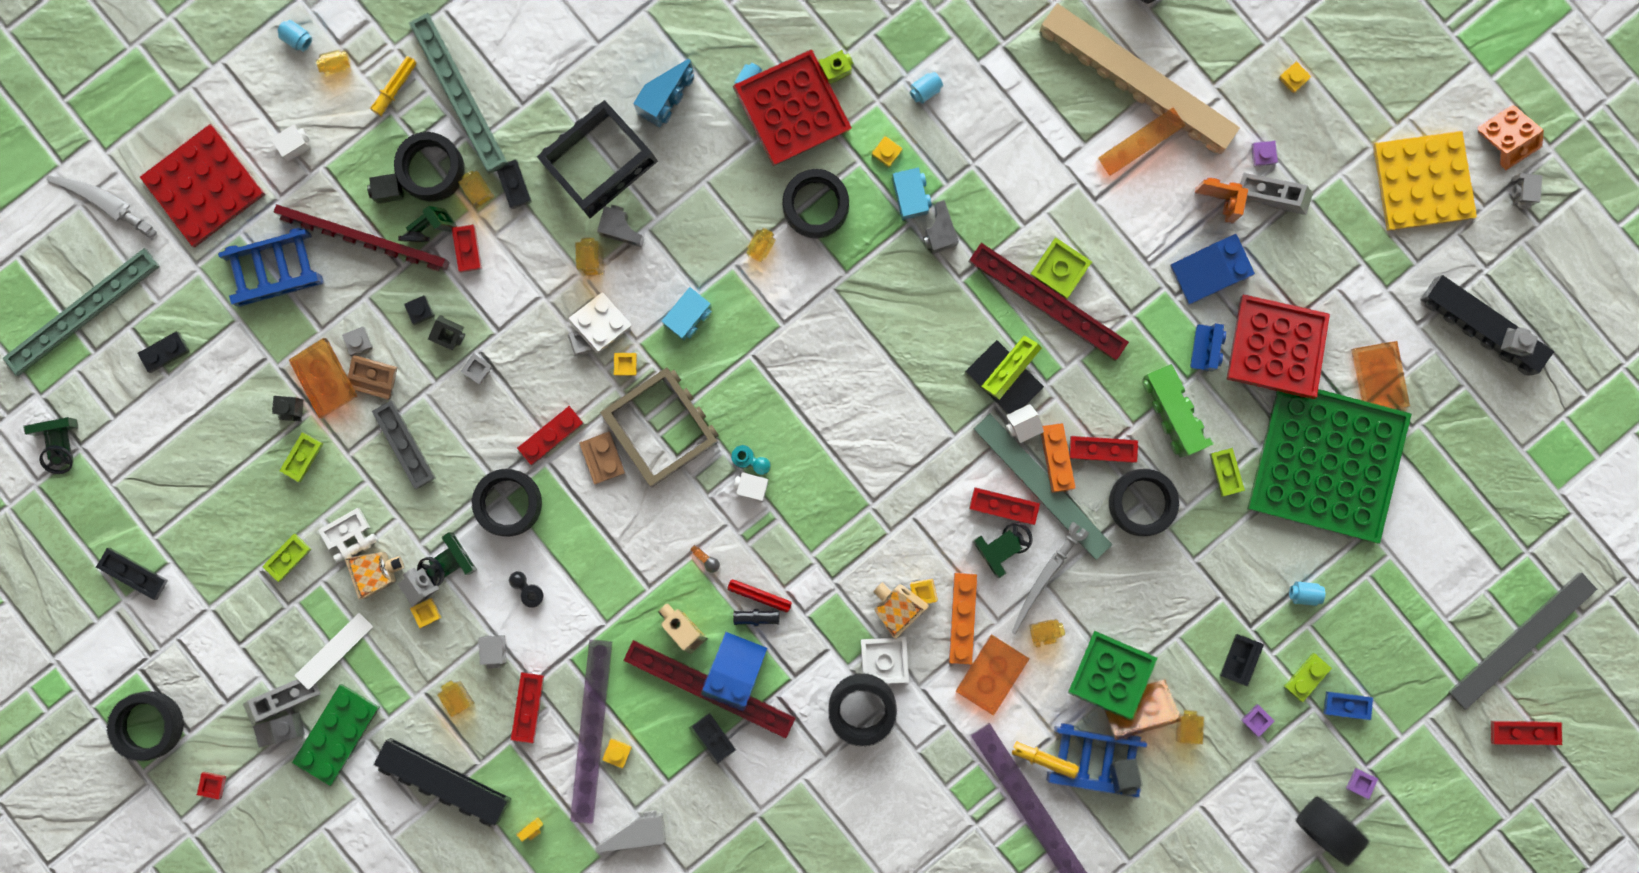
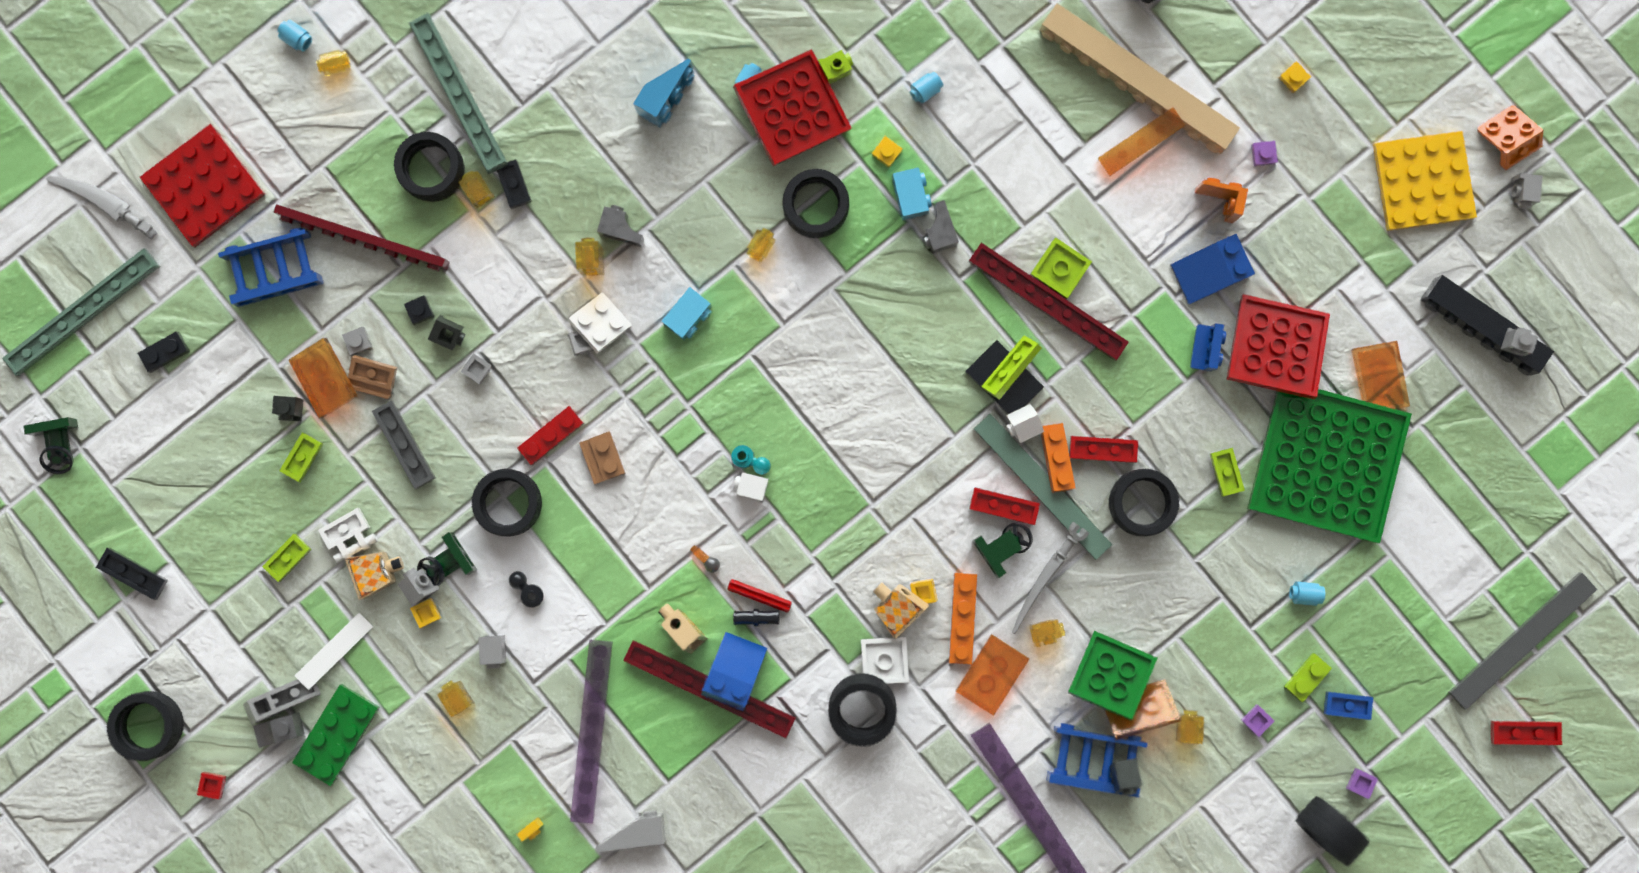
(291, 142): white brick -> none
(385, 188): pearl dark grey brick -> none
(388, 93): yellow axle -> none
(434, 216): dark green piece -> none
(442, 781): black brick -> none
(466, 248): red plate -> none
(527, 707): red plate -> none
(617, 753): yellow plate -> none
(619, 180): black window -> none
(625, 364): yellow plate -> none
(634, 454): dark tan window -> none
(712, 738): black hinge -> none
(1046, 760): yellow axle -> none
(1176, 412): bright green wedge -> none
(1241, 660): black hinge -> none
(1278, 193): light grey slope -> none

